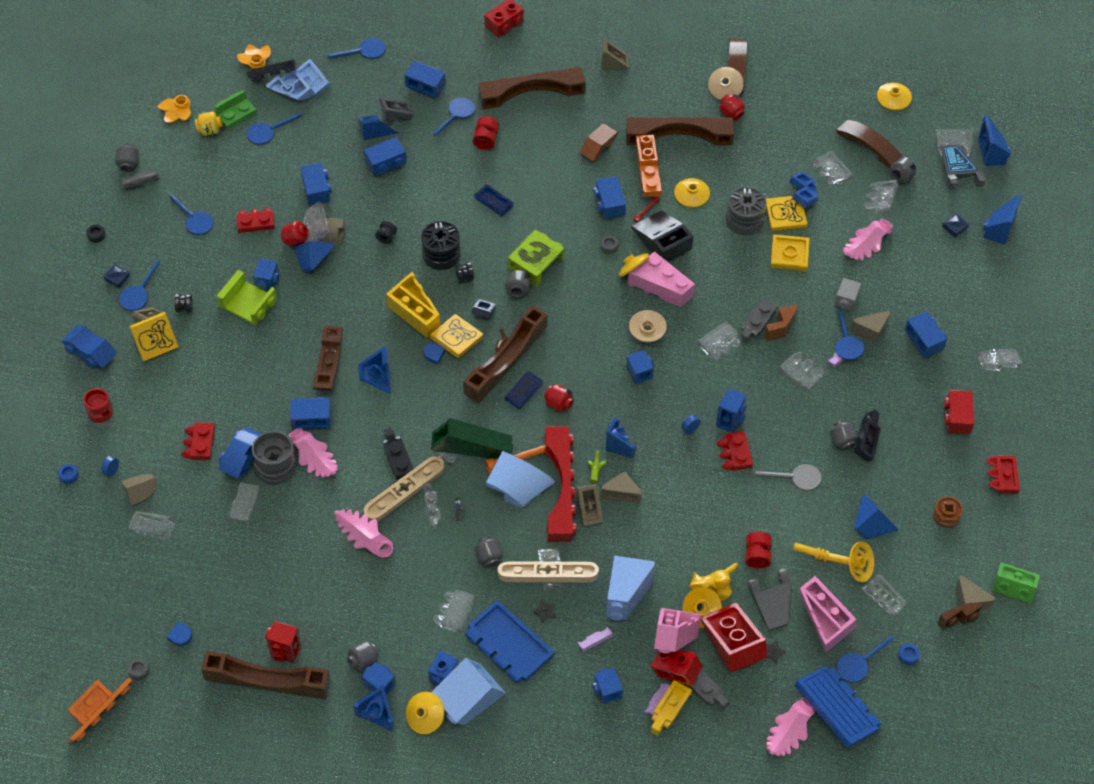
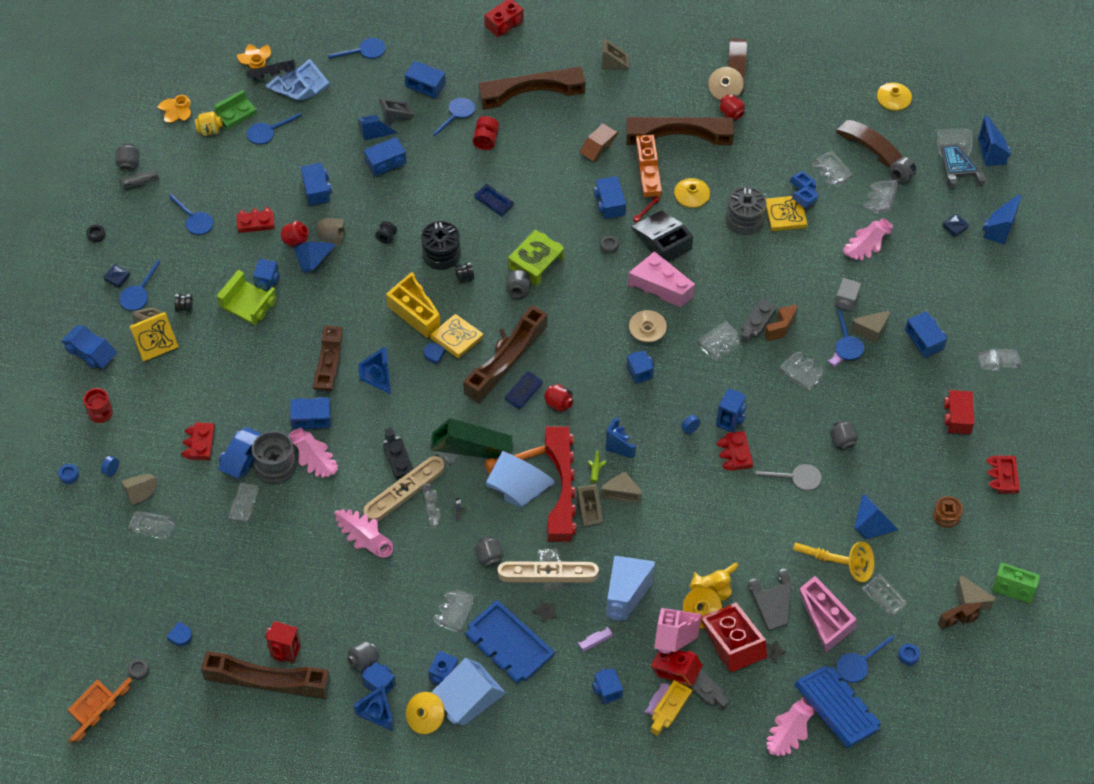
(316, 222): clear plate -> none
(483, 308): dark blue tile -> none
(631, 263): yellow dish -> none
(758, 550): red wheel -> none
(790, 252): yellow tile -> none
(868, 436): black hinge -> none

